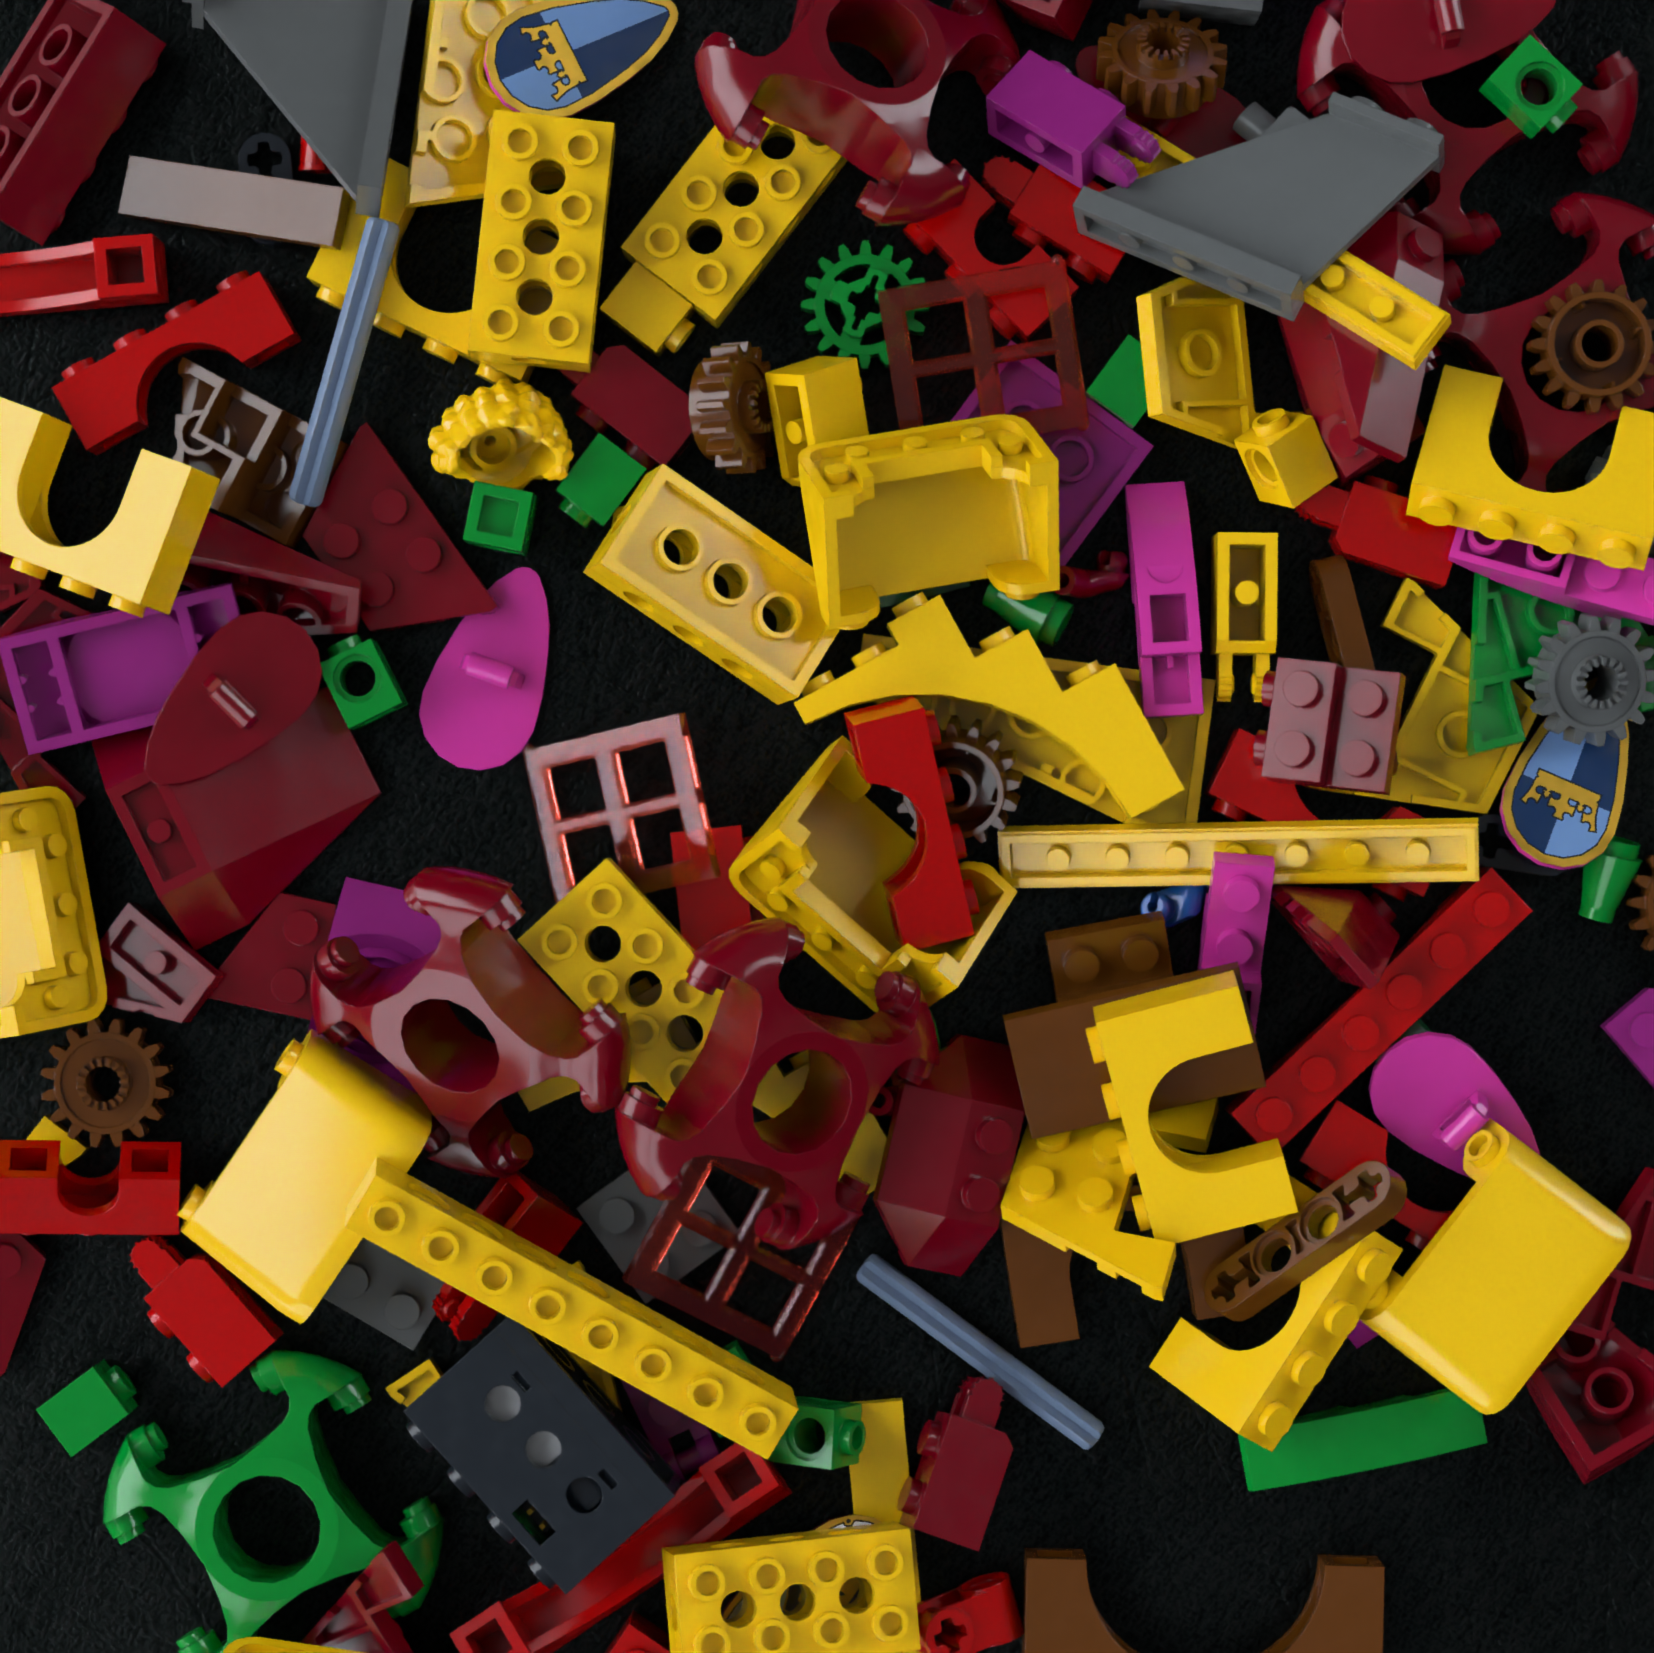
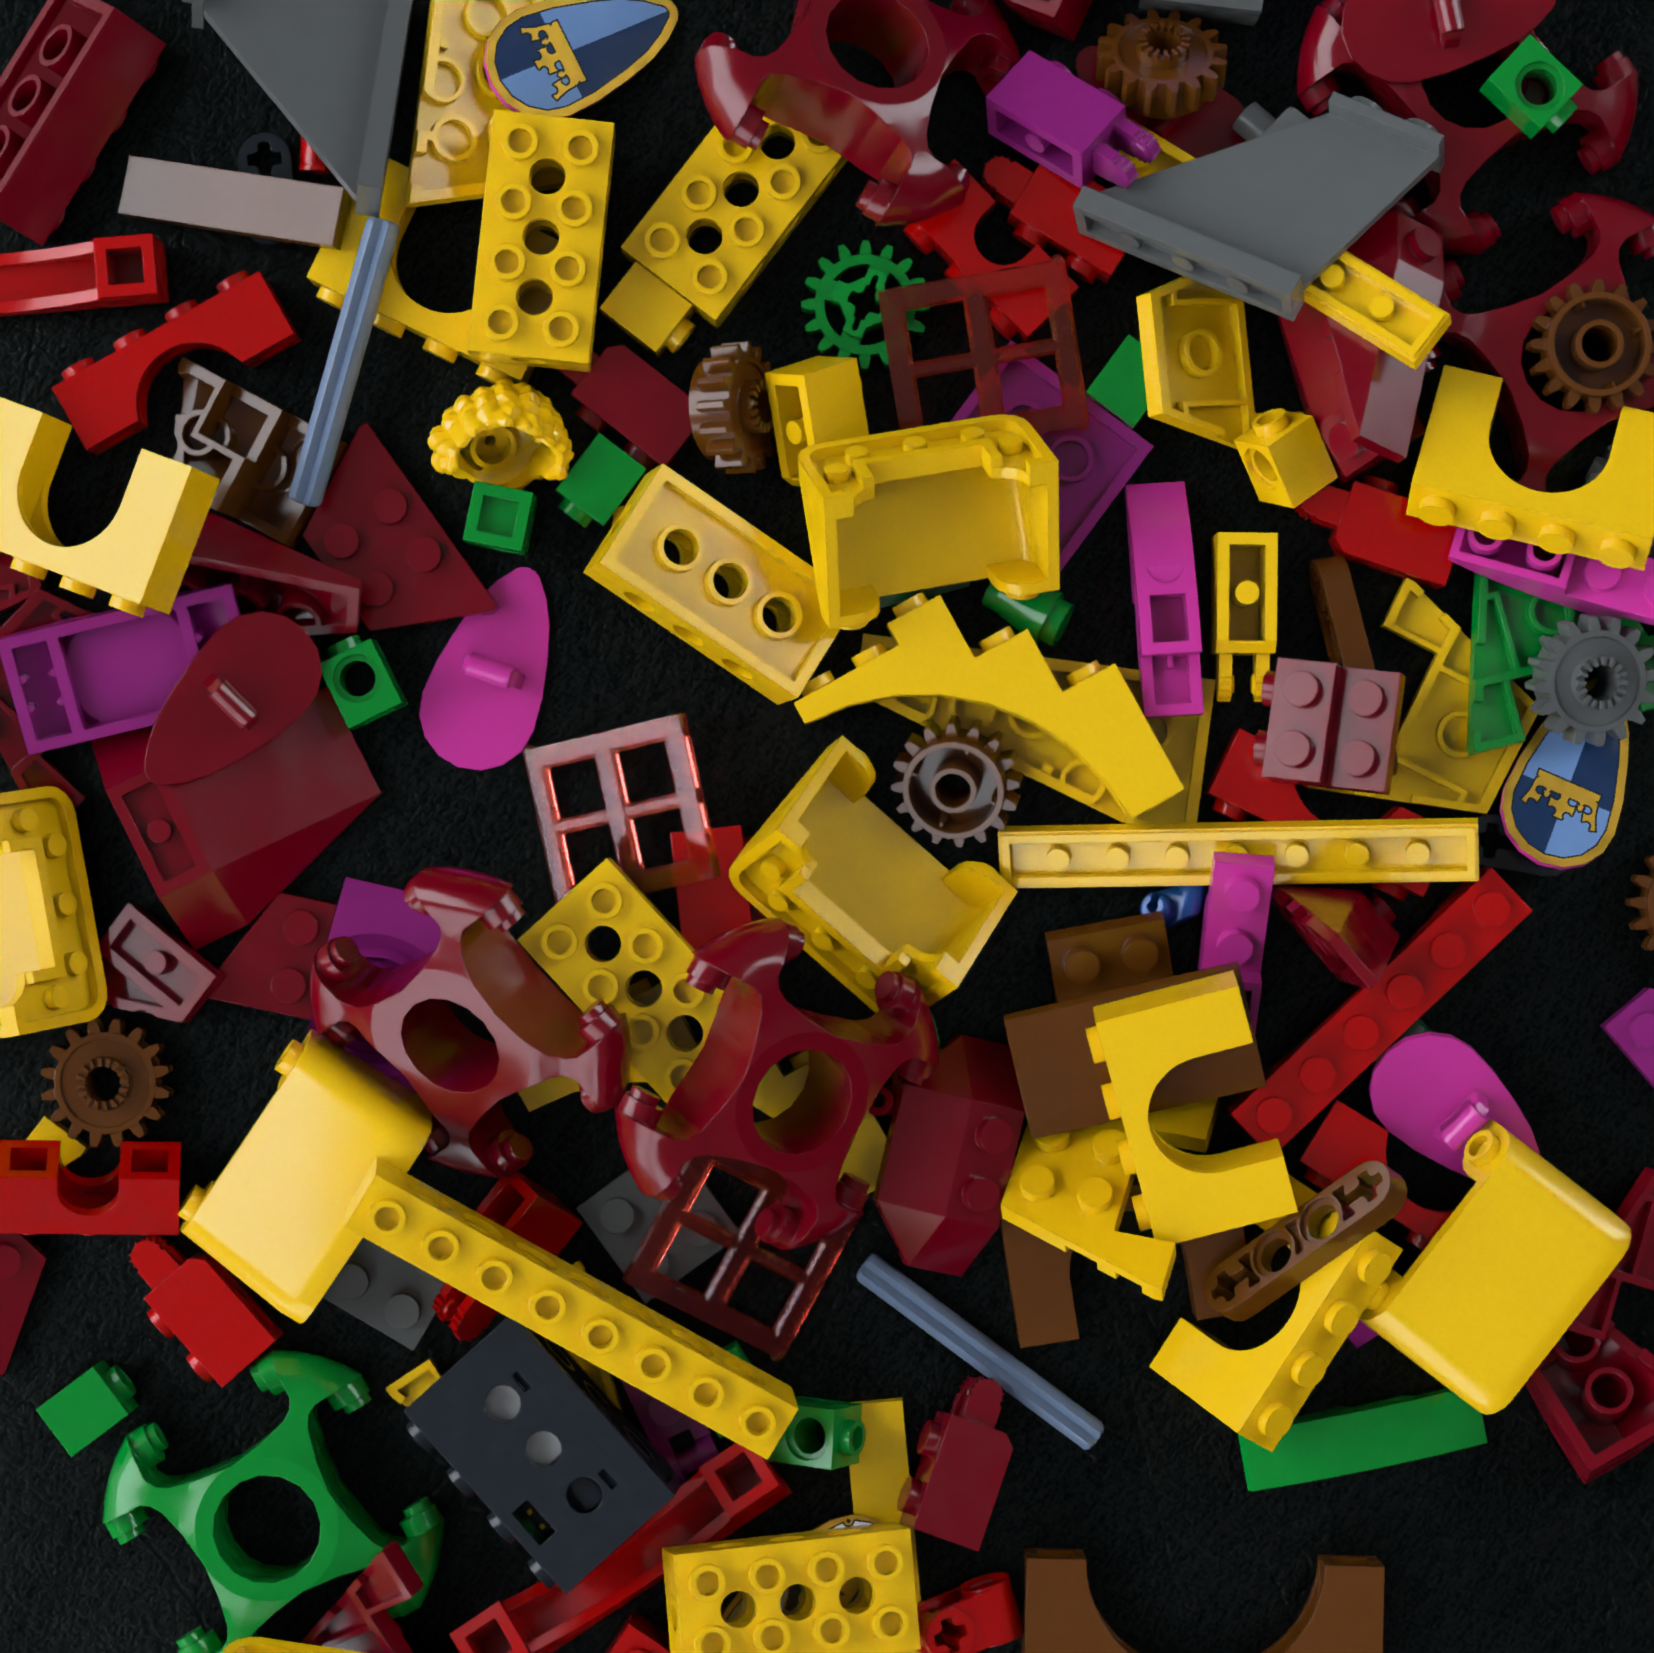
(927, 893): red arch -> none
(1088, 583): dark red arm -> none
(1608, 879): green cone -> none

